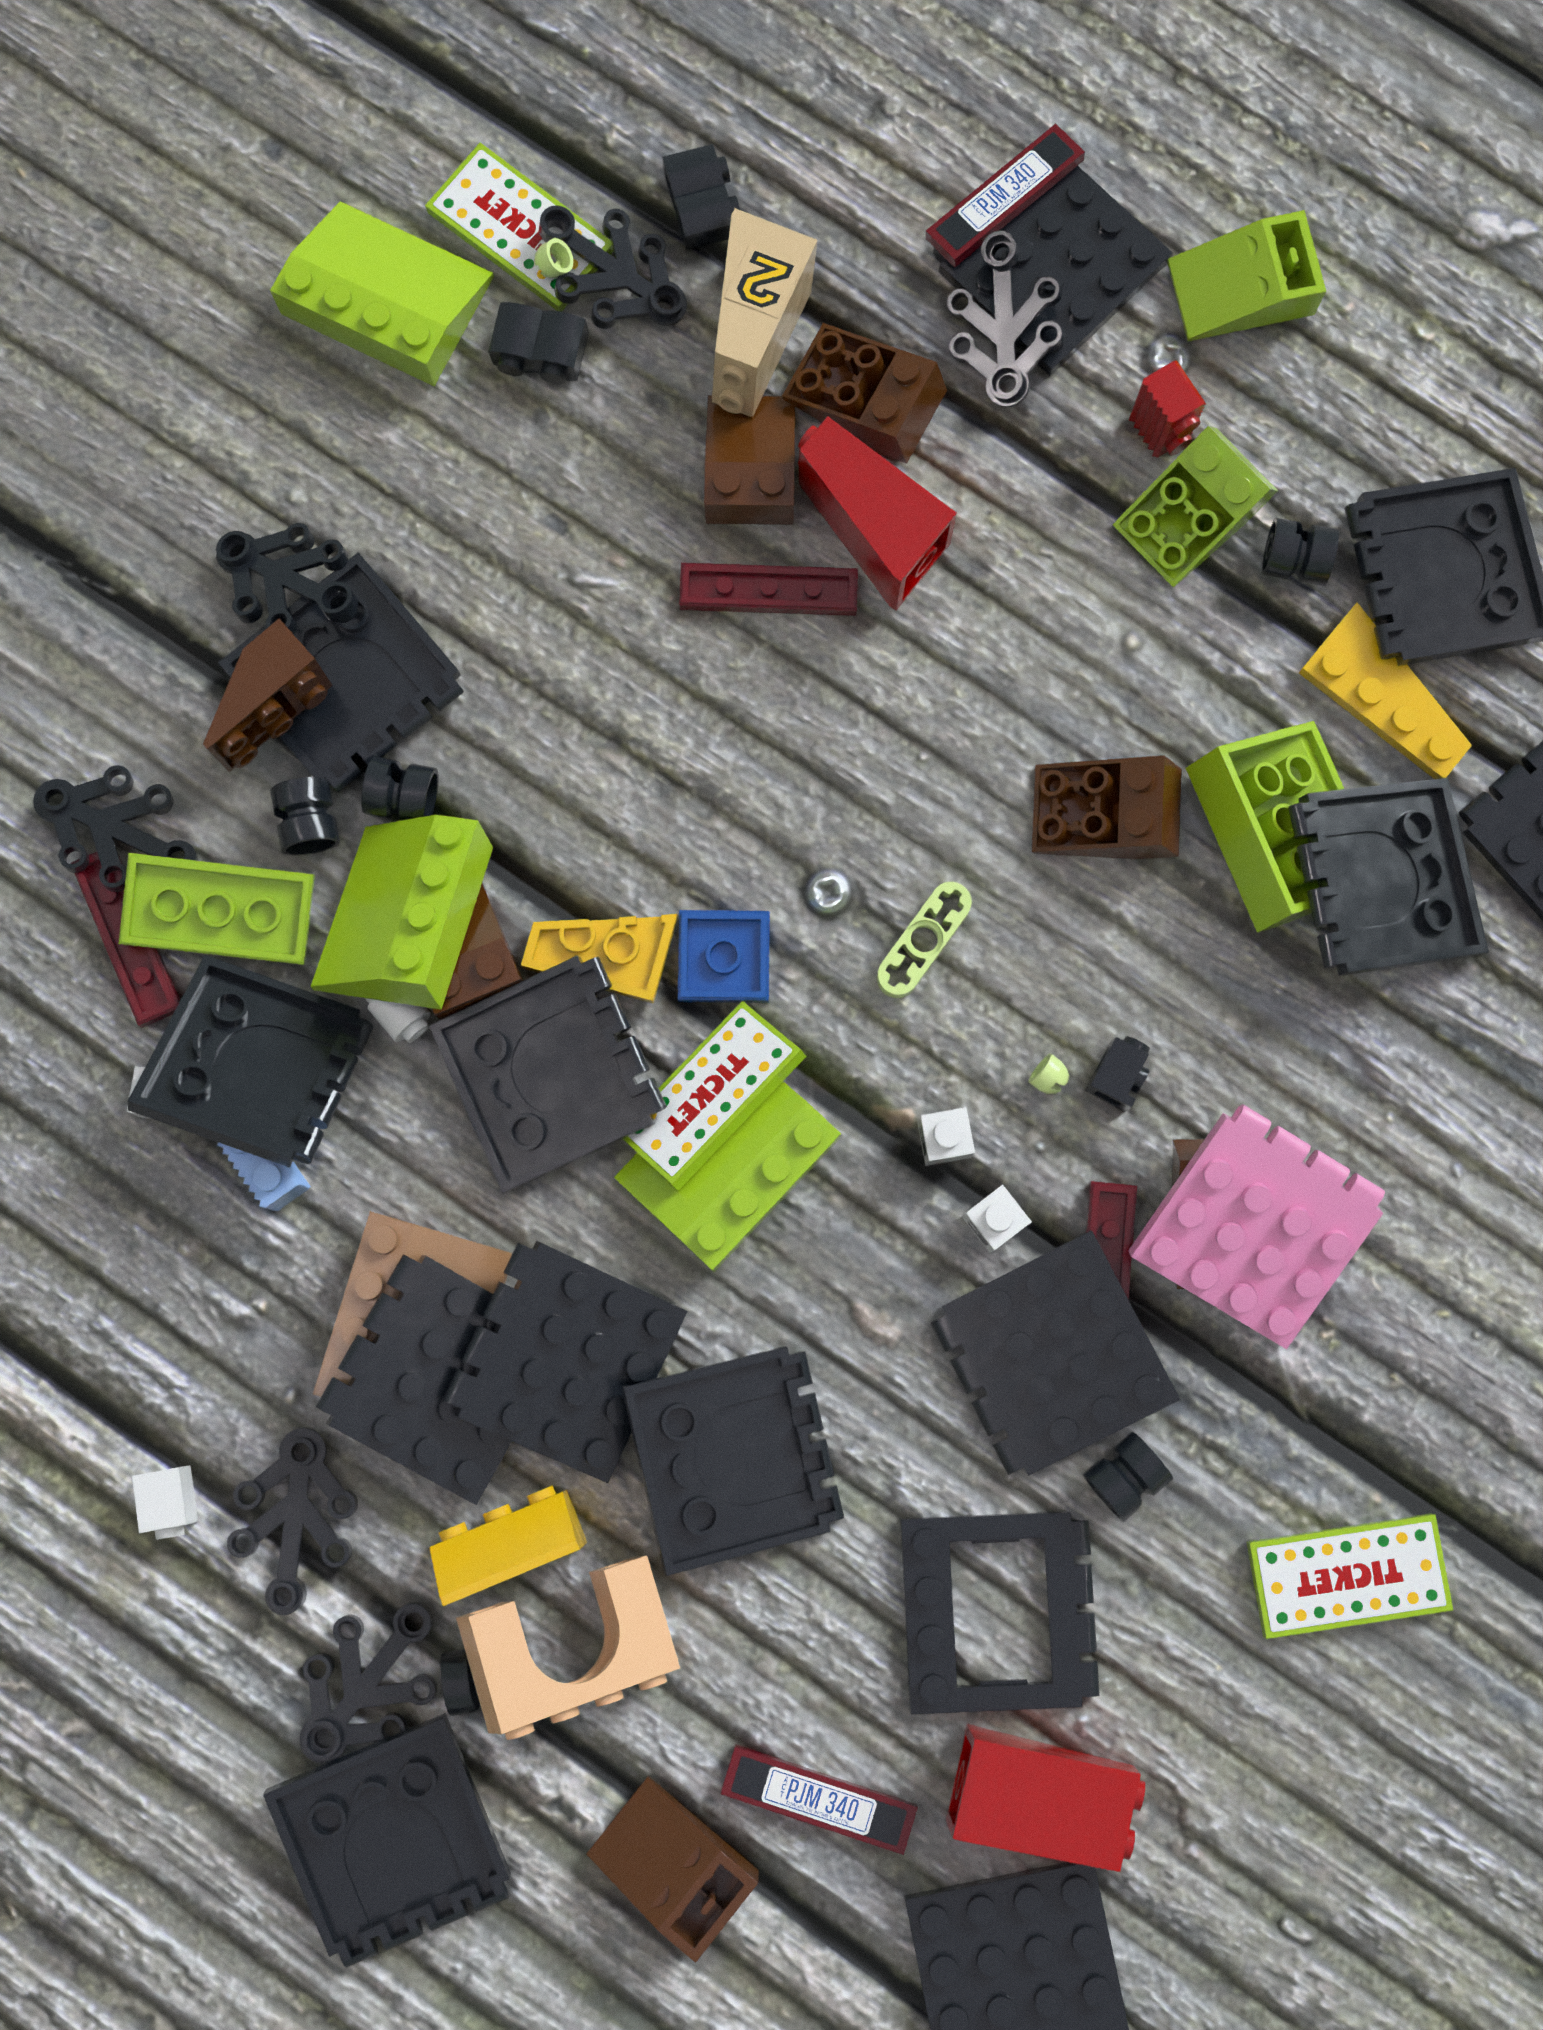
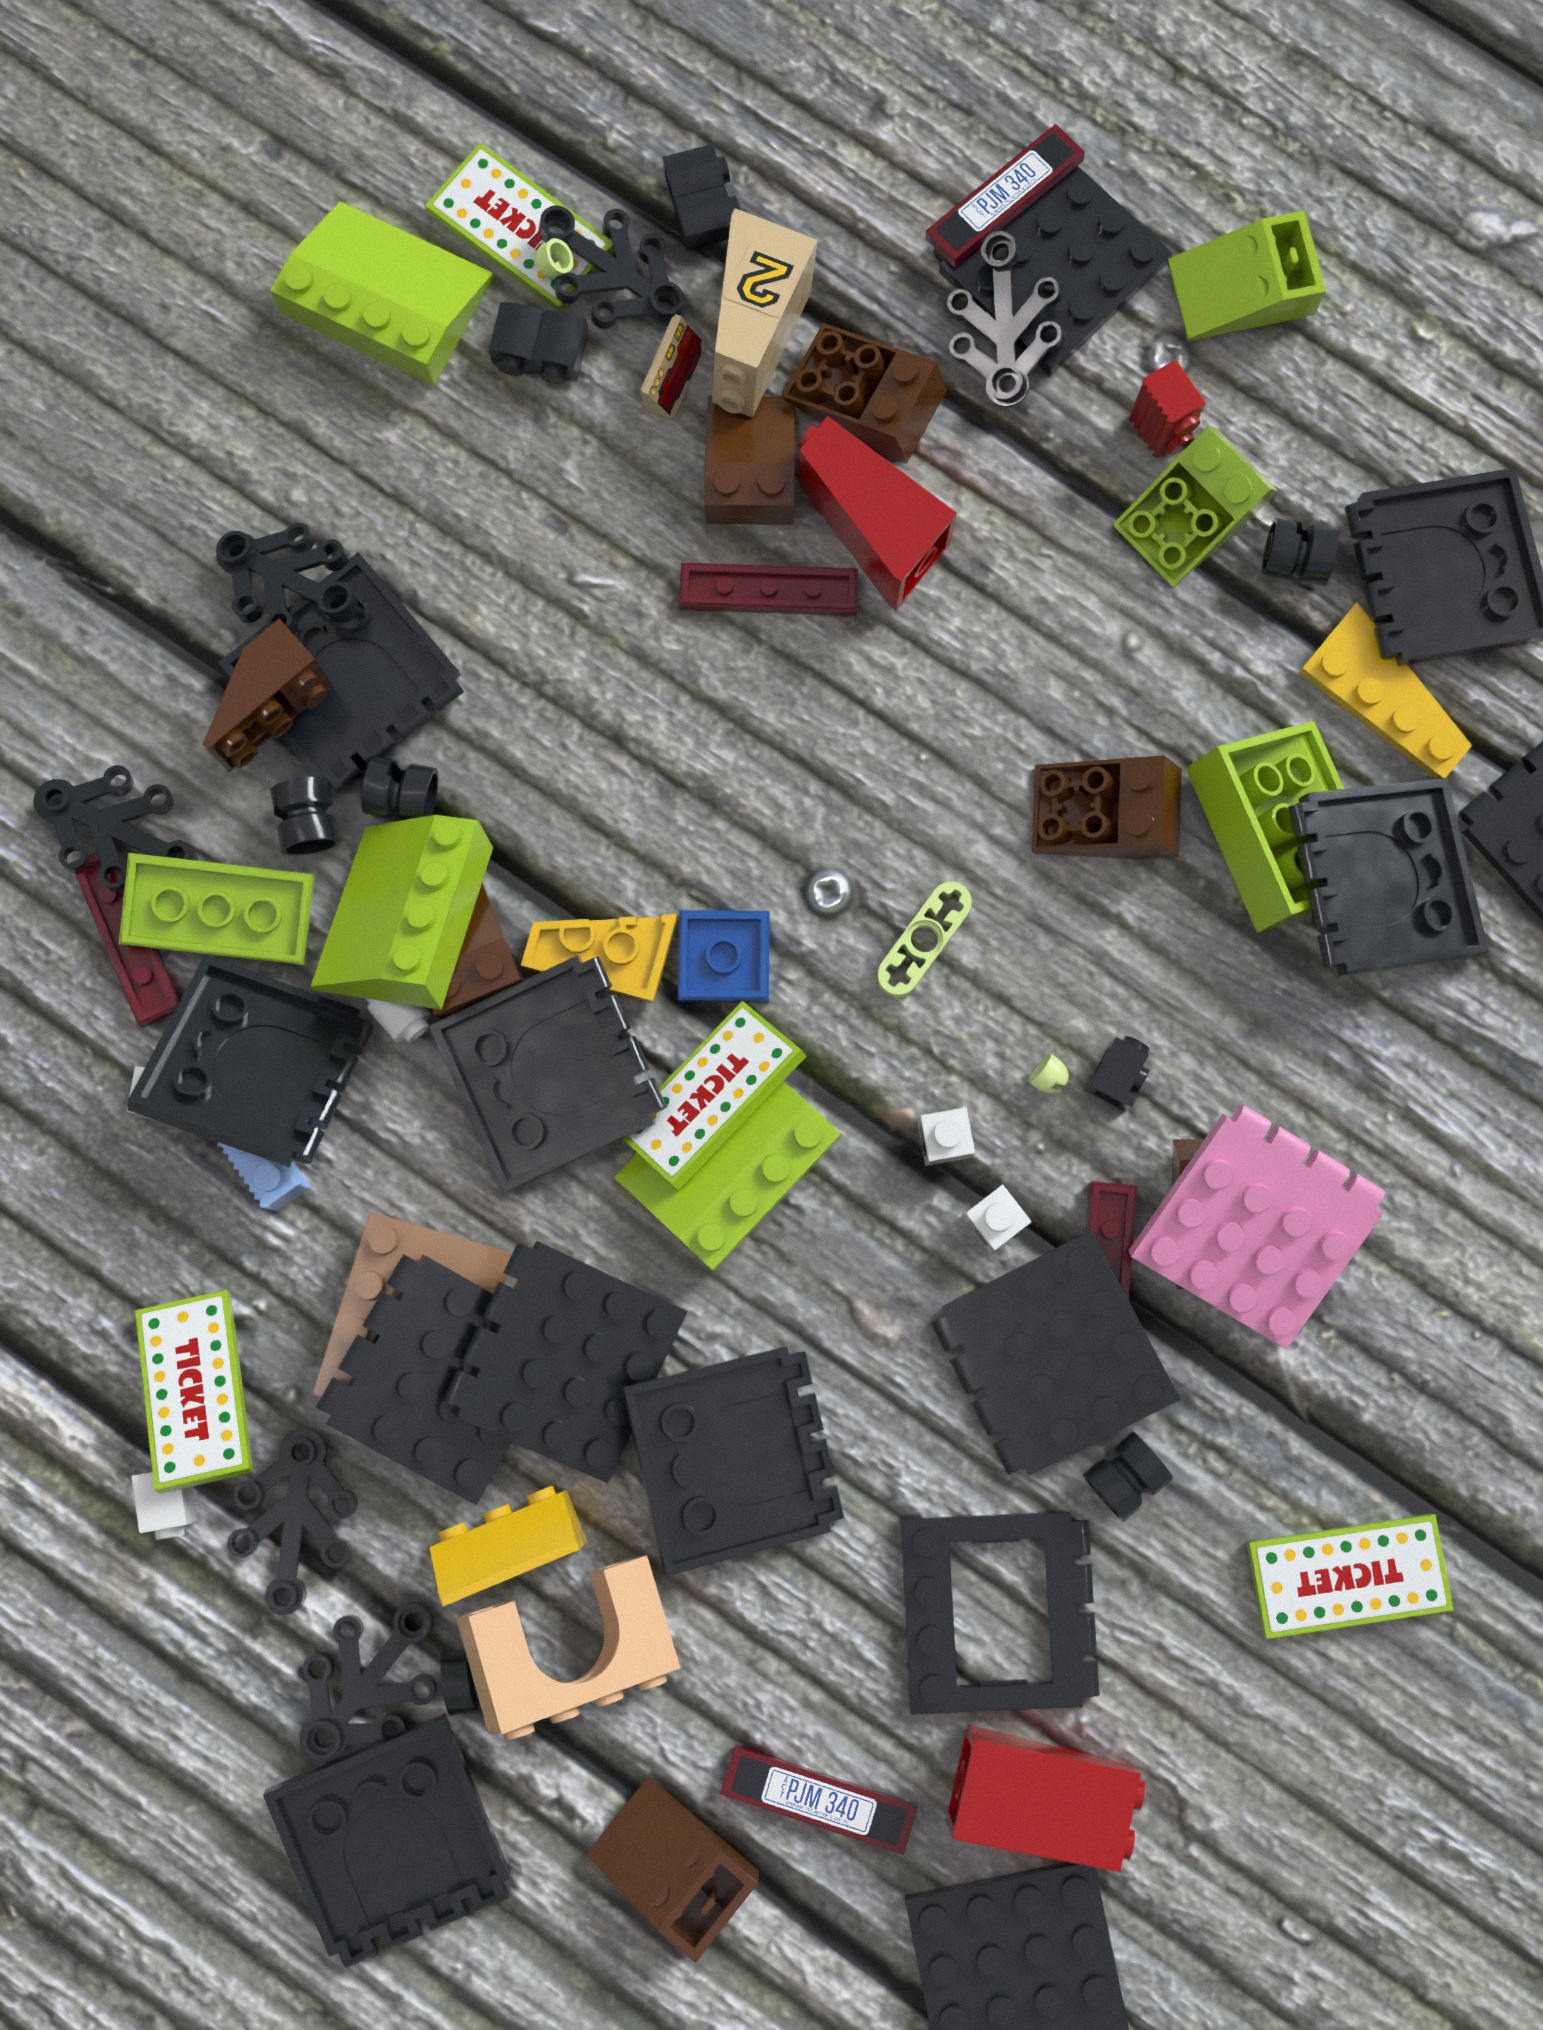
(193, 1392): none -> tile
(672, 369): none -> slope

